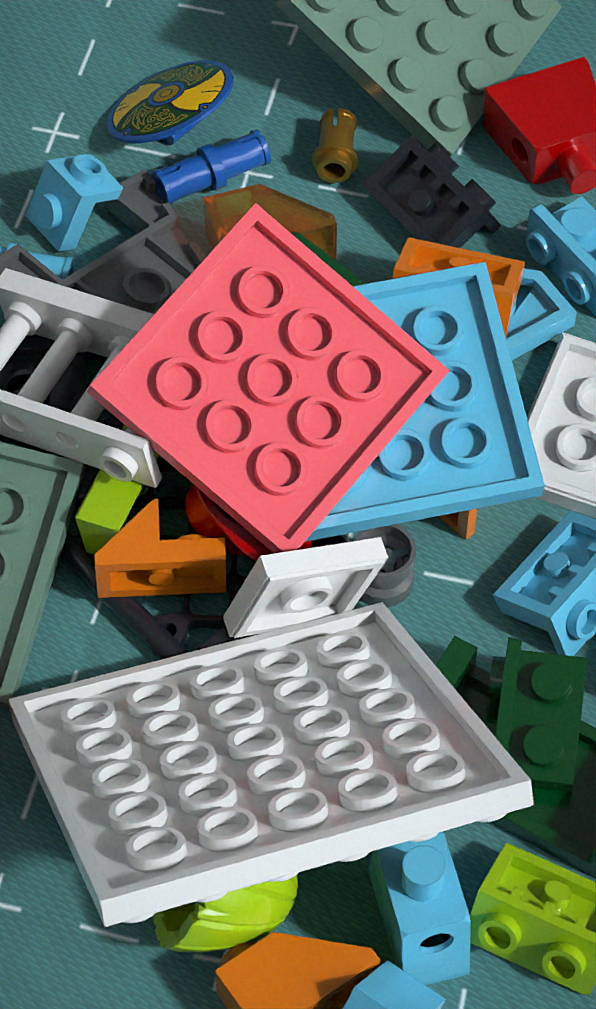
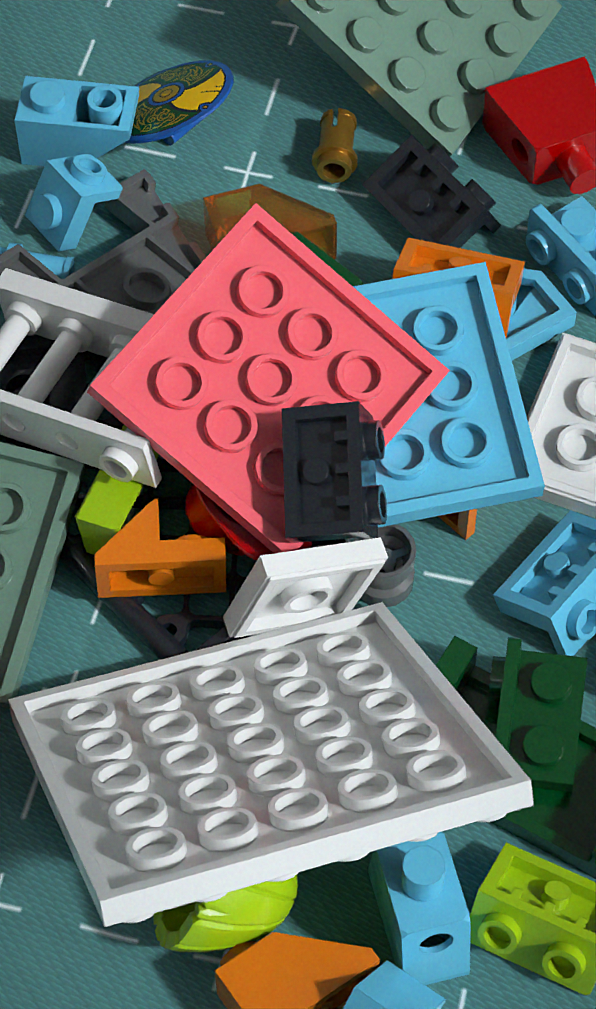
(72, 118): none -> medium azure slope
(211, 167): blue pin -> none
(332, 472): none -> black bracket

